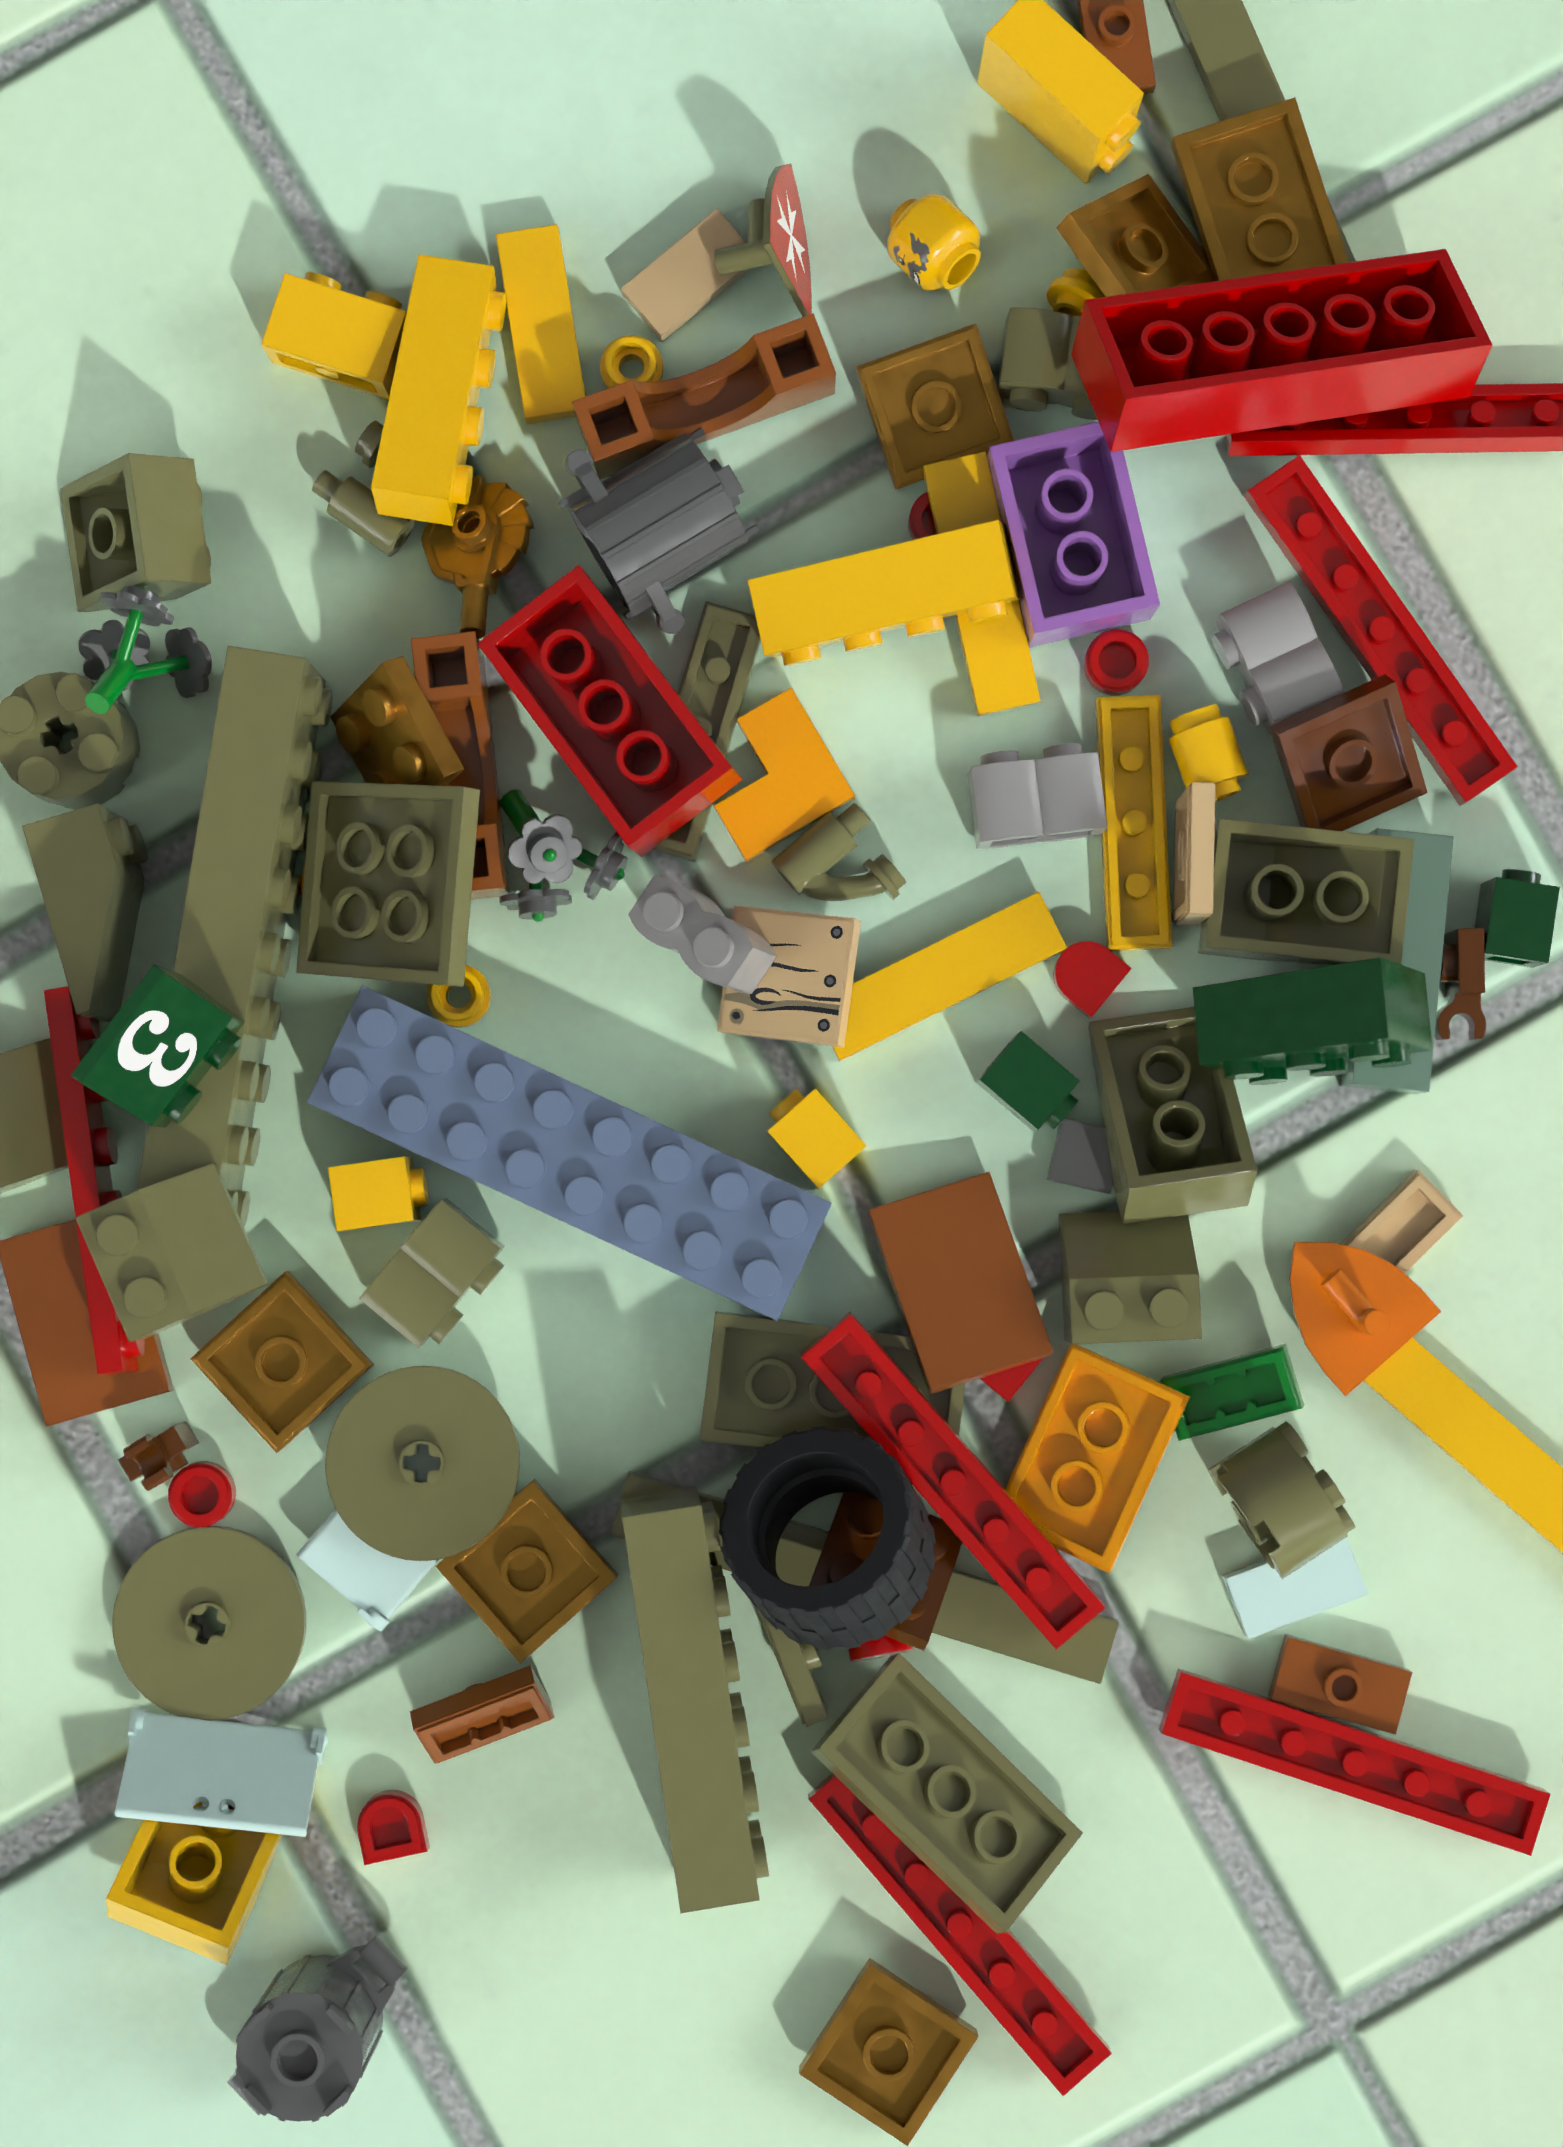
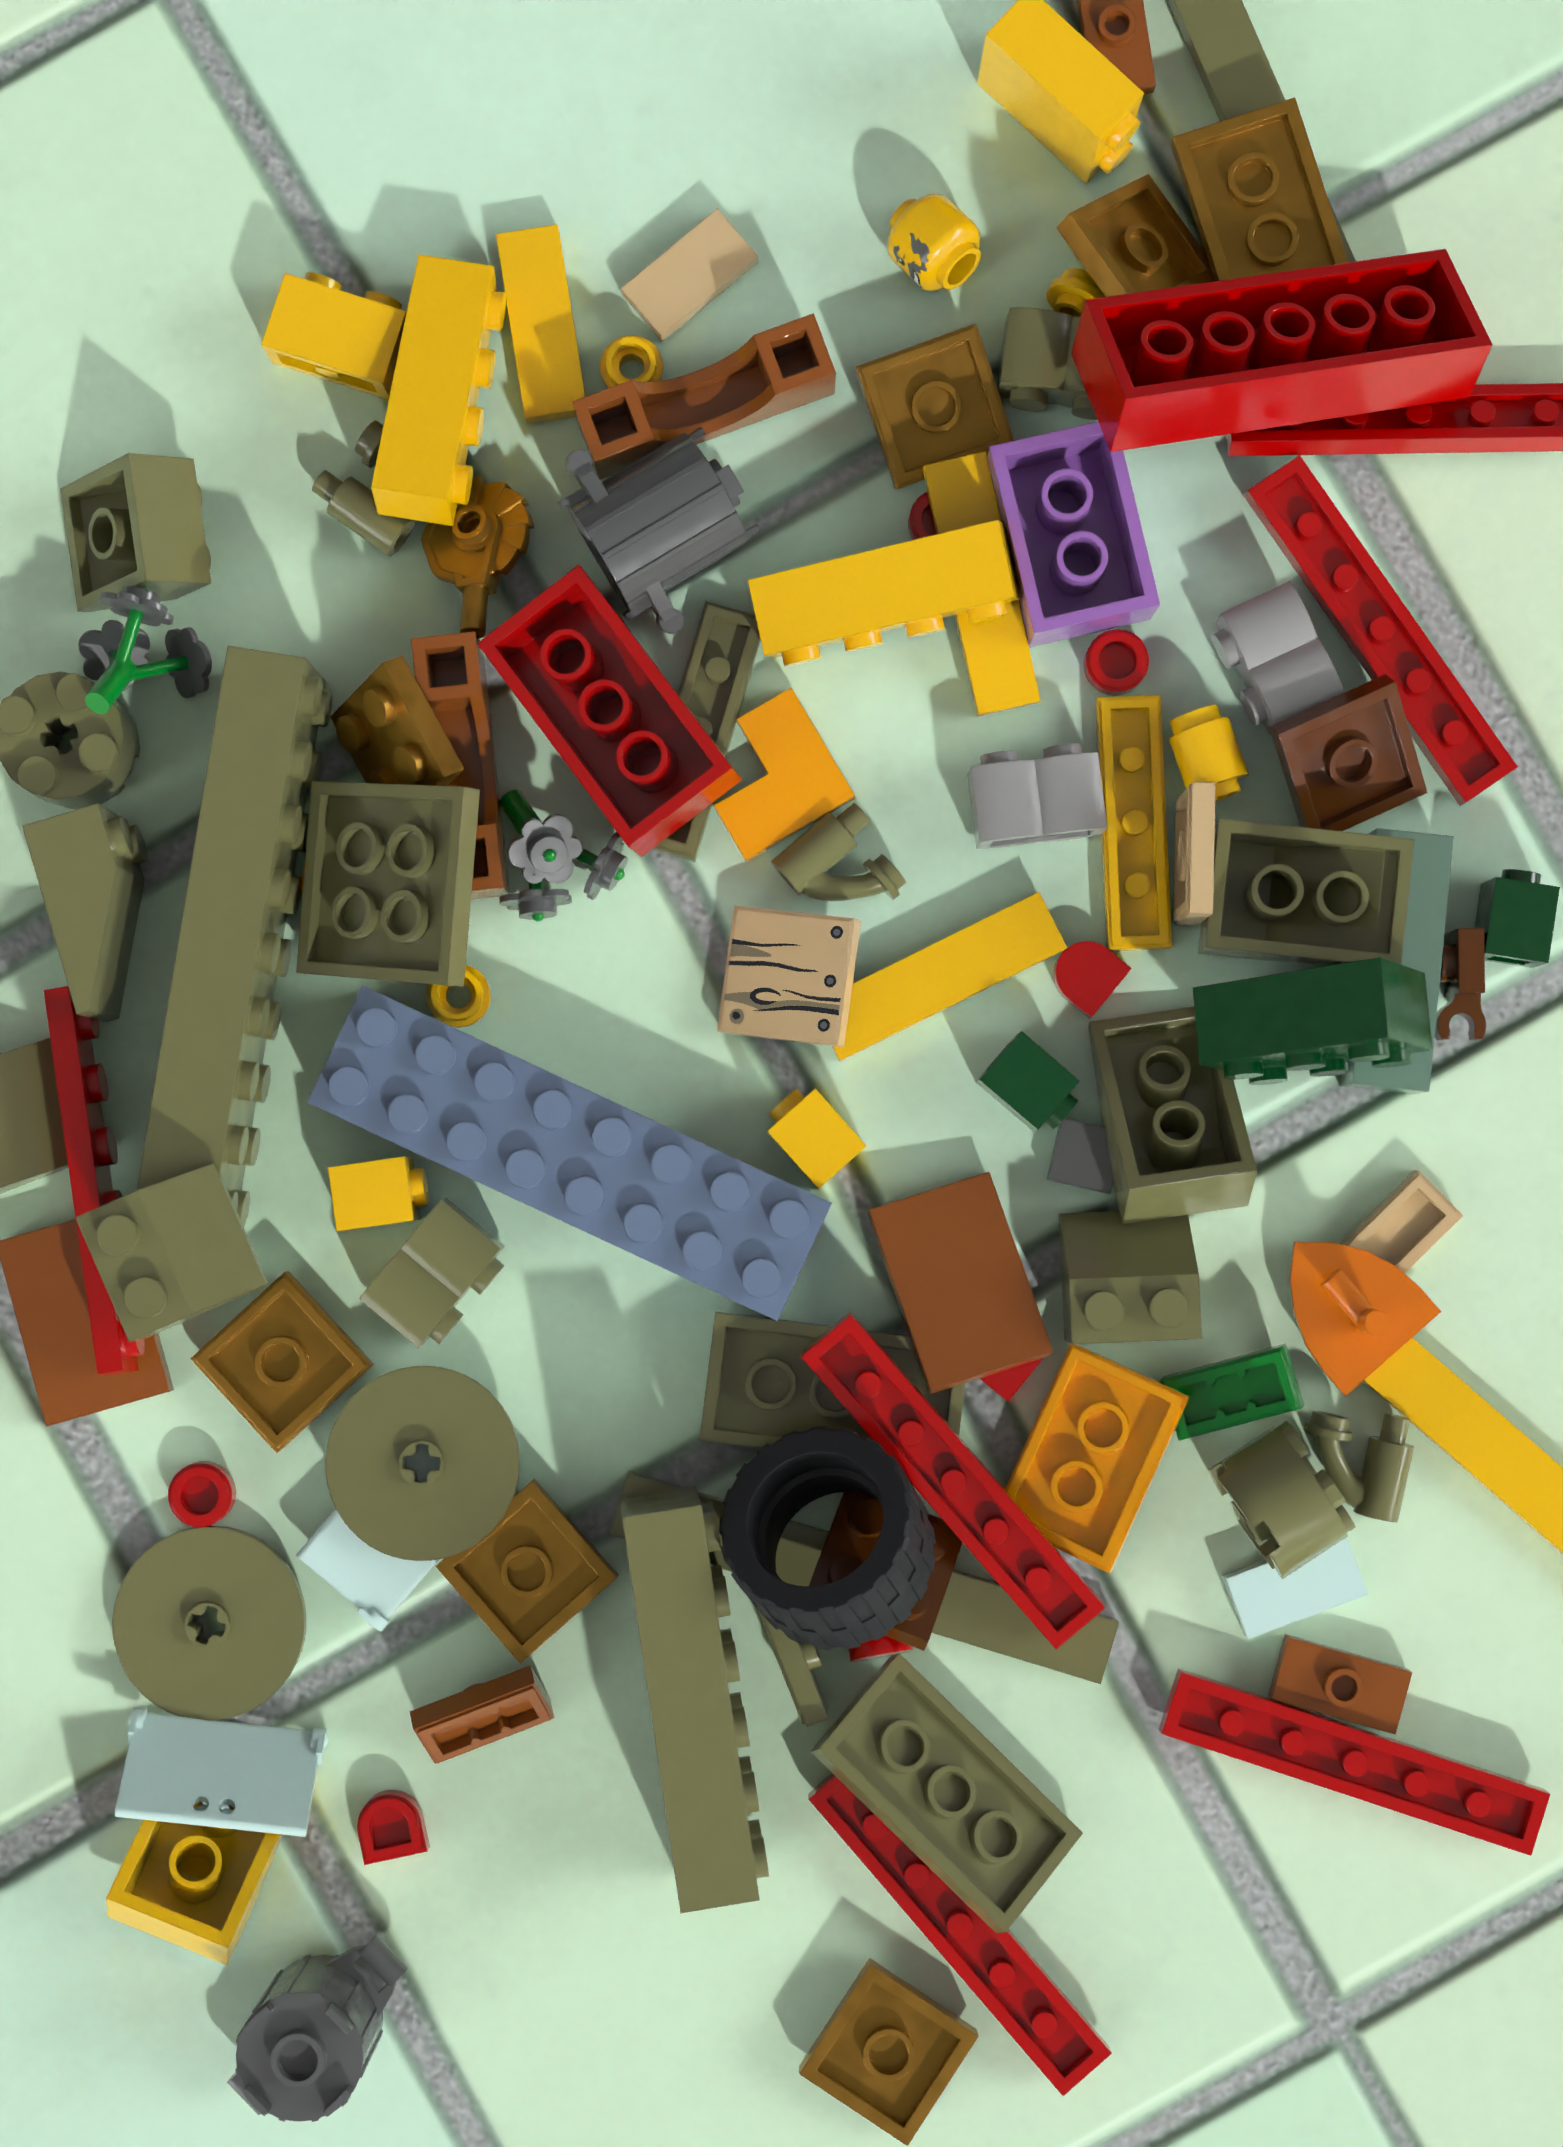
(158, 1456): reddish brown plate -> none
(160, 1048): dark green slope -> none
(702, 935): light grey brick -> none
(775, 238): shield -> none
(1384, 1470): none -> olive plant

